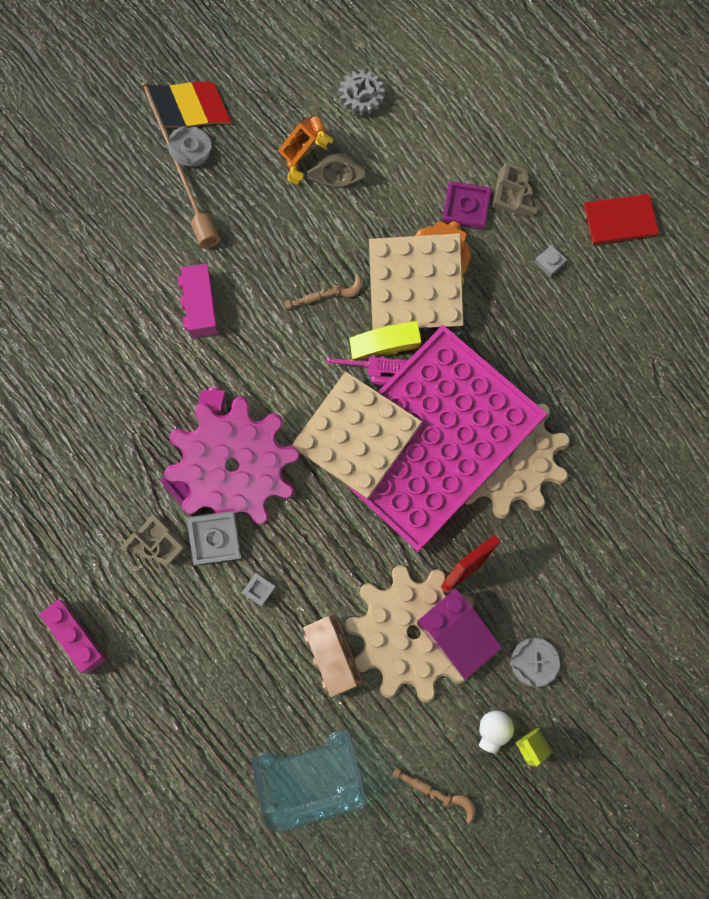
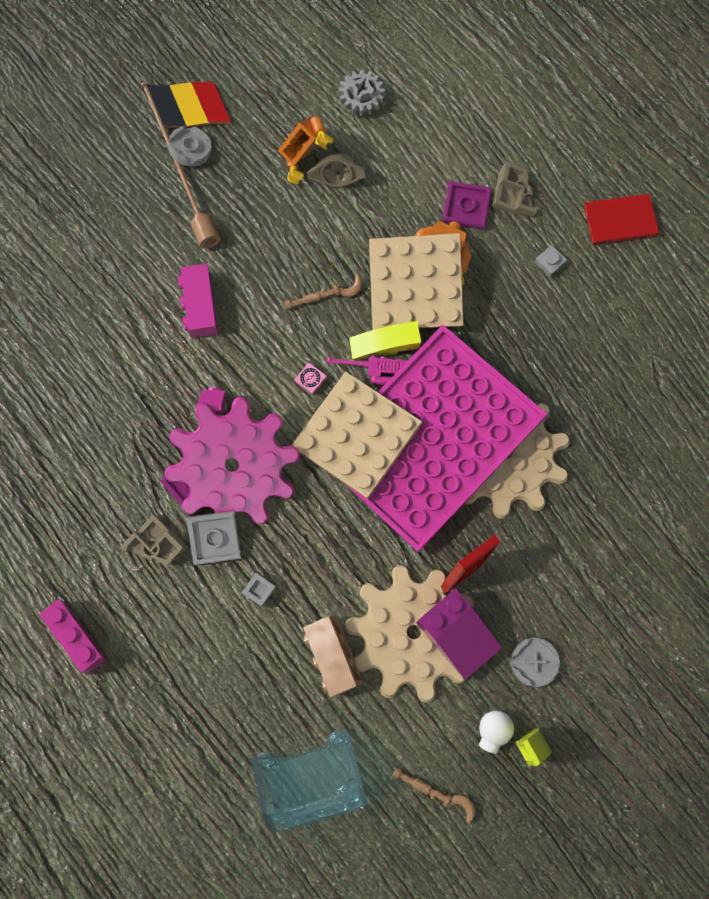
(310, 378): none -> bright pink tile

